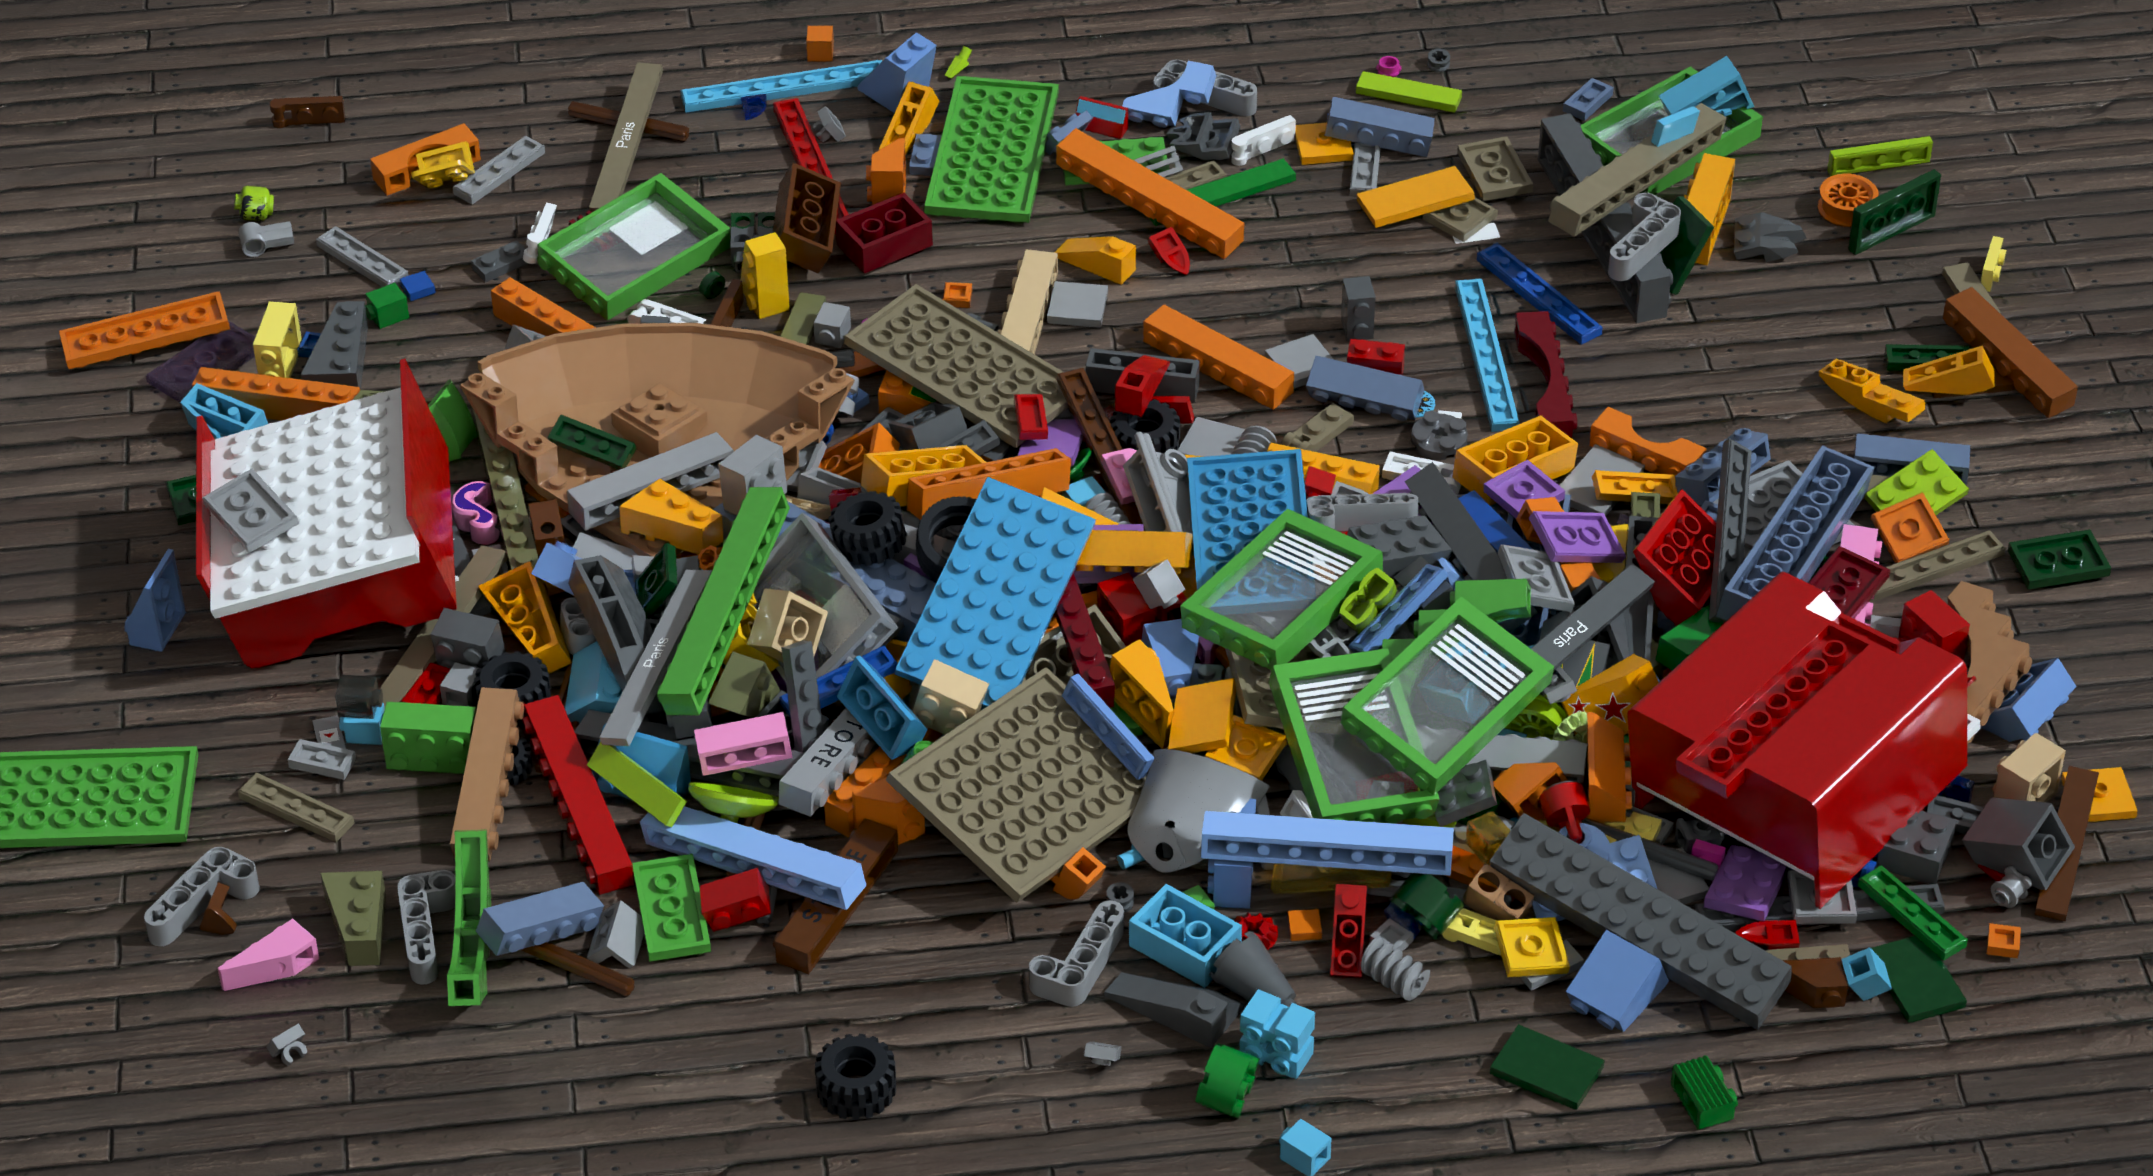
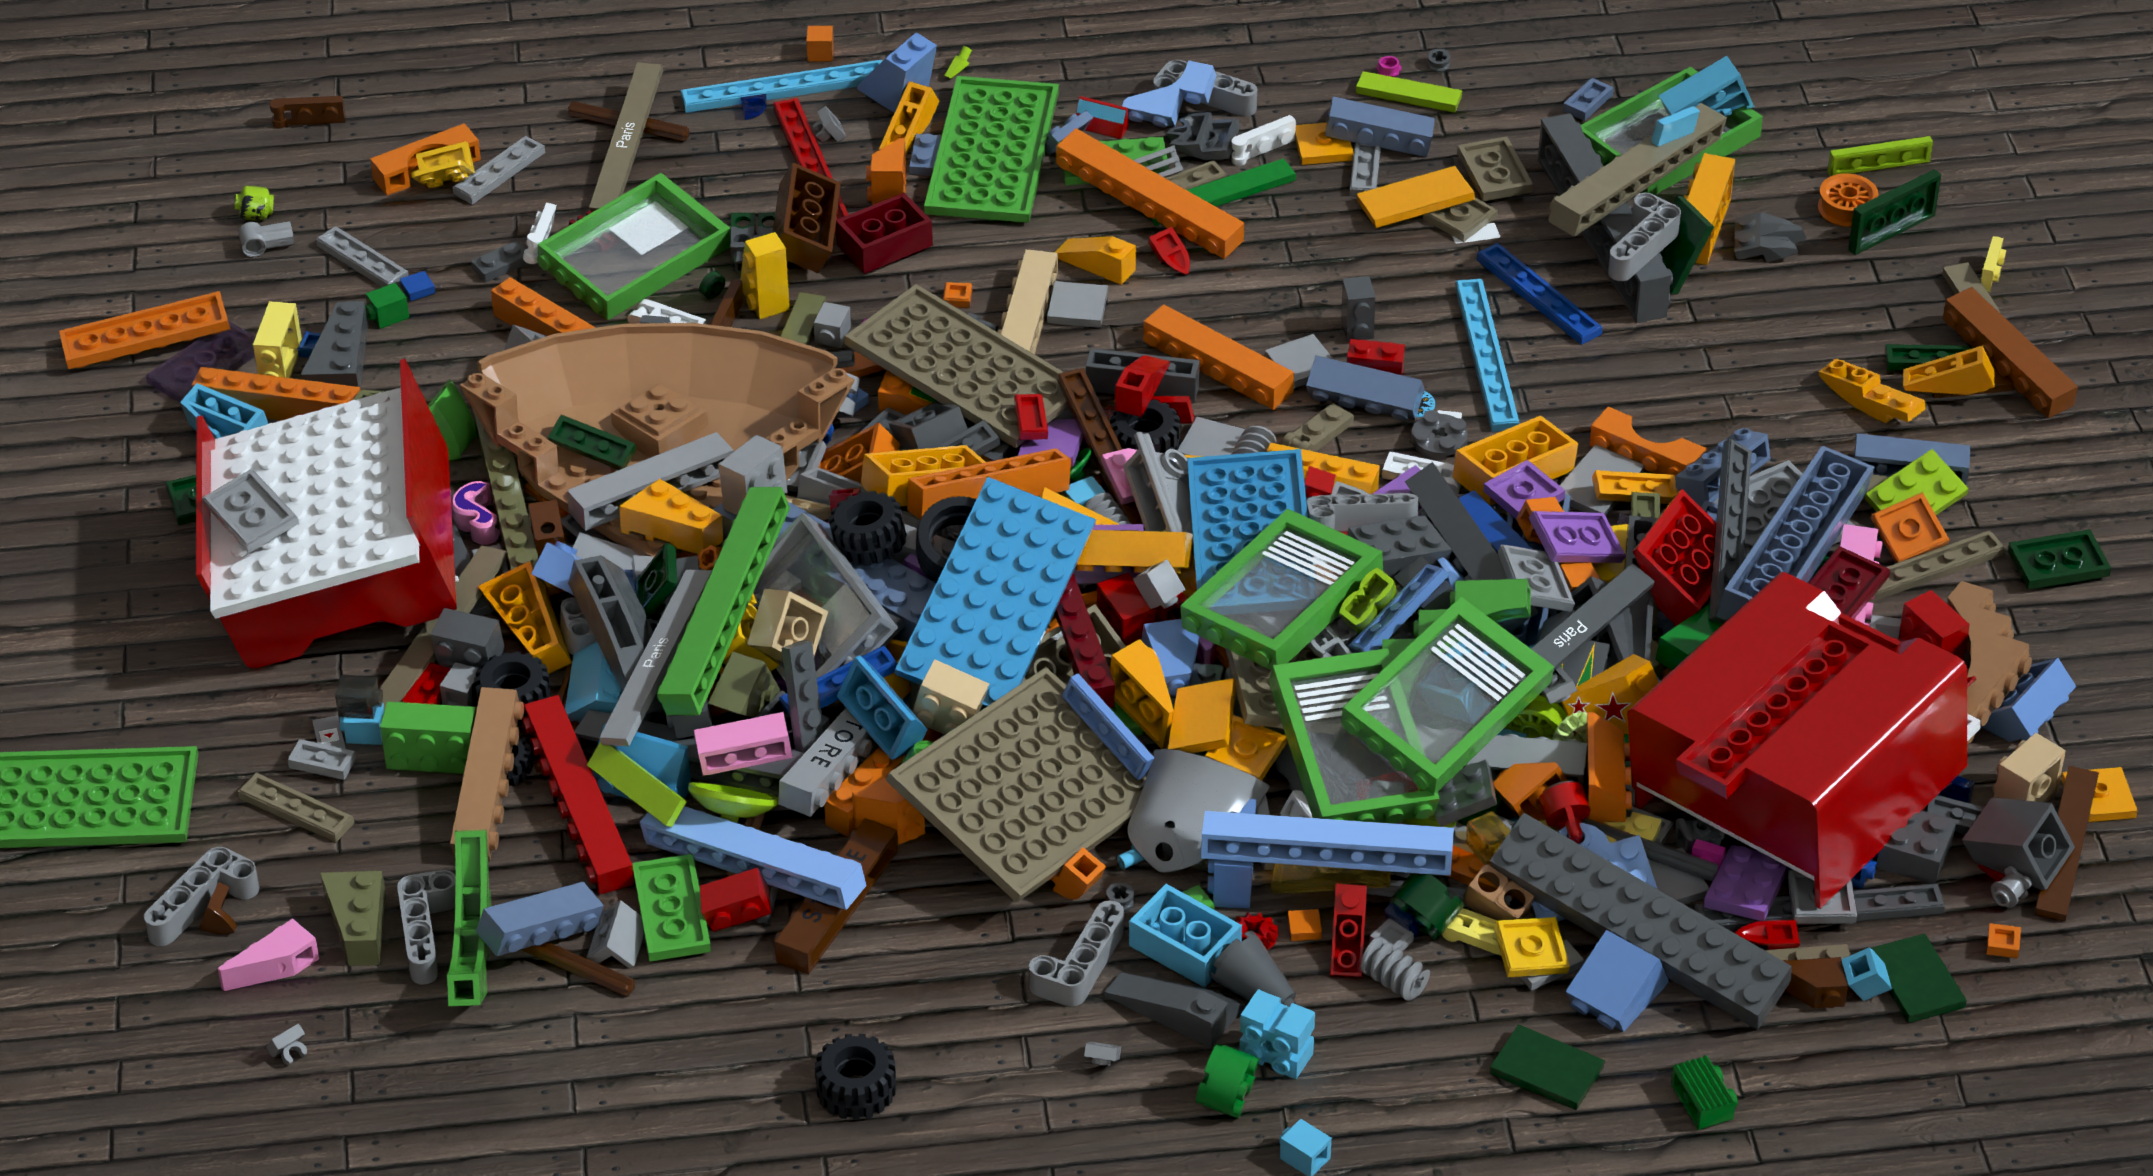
(157, 608): medium blue slope -> none
(1536, 340): dark red arch -> none
(1912, 912): green tile -> none

